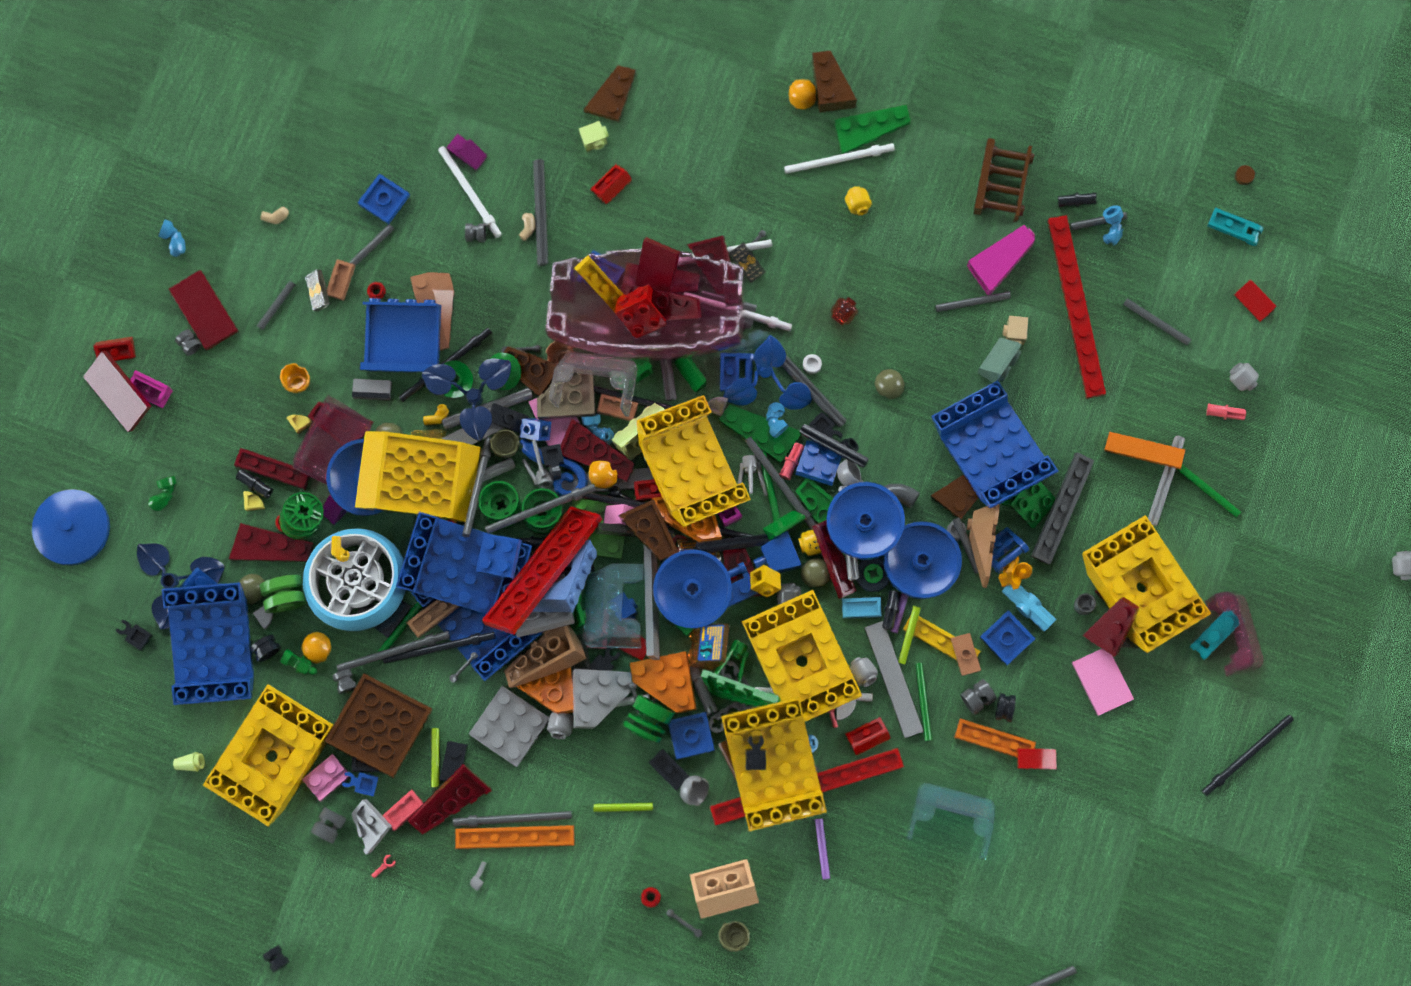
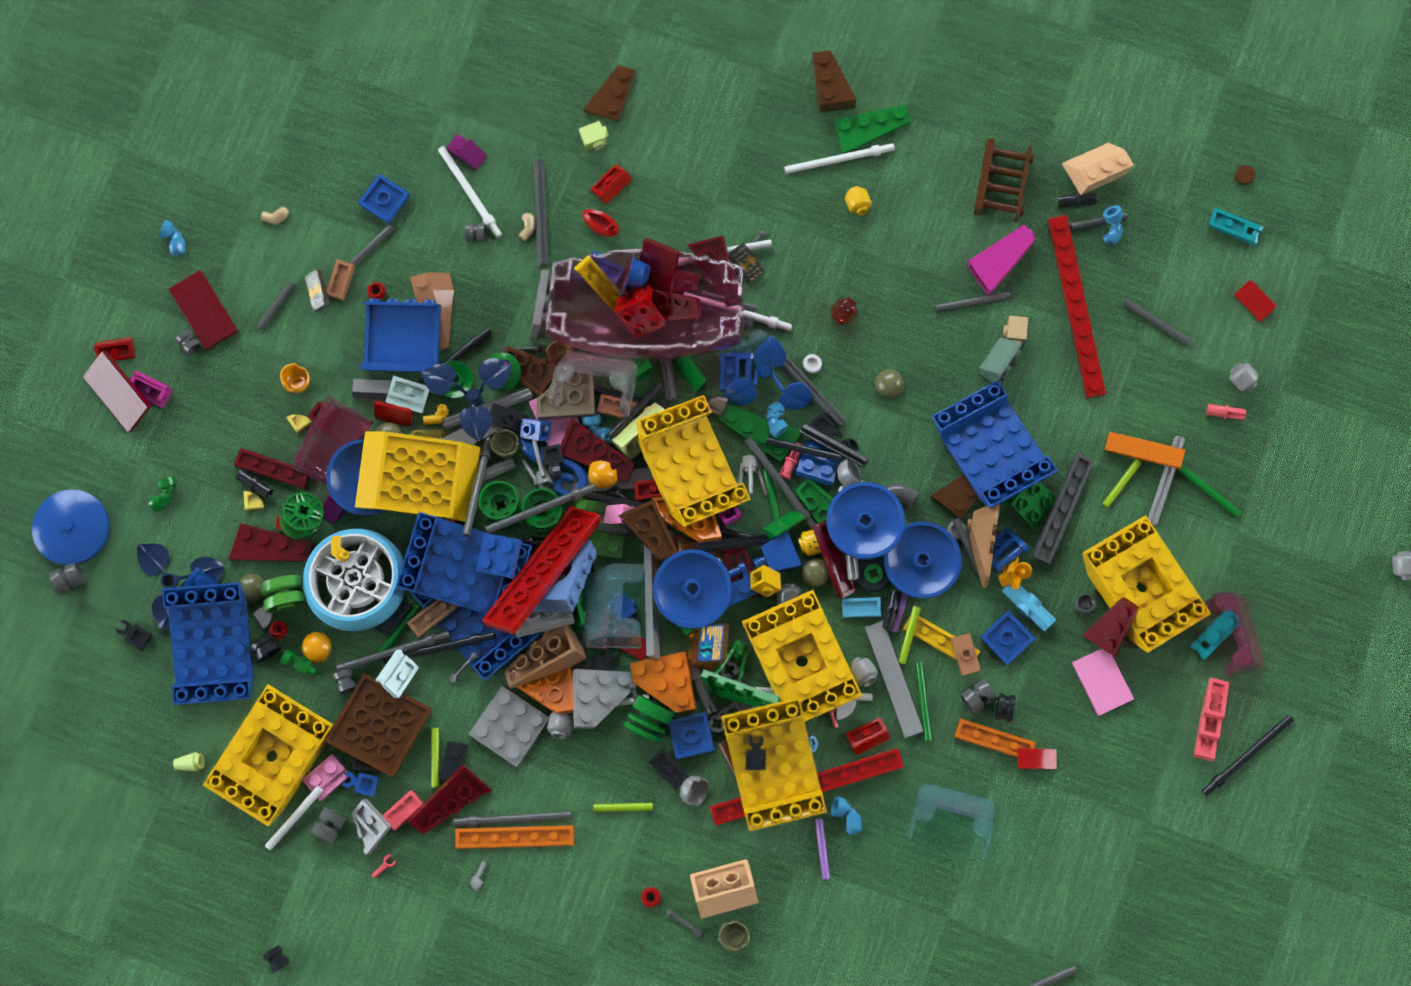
(64, 579): none -> dark grey wheel
(278, 625): none -> red plate
(294, 817): none -> white bar
(393, 413): none -> red slope
(397, 673): none -> light aqua plate
(407, 394): none -> light aqua plate
(540, 304): none -> light grey plate
(600, 223): none -> red arm
(636, 409): none -> black bar
(637, 275): none -> blue piece
(802, 94): light orange hair -> none
(804, 449): none -> black bar
(840, 808): none -> dark azure arm
(1098, 167): none -> light nougat slope
(1121, 484): none -> lime bar
(1211, 719): none -> coral slope

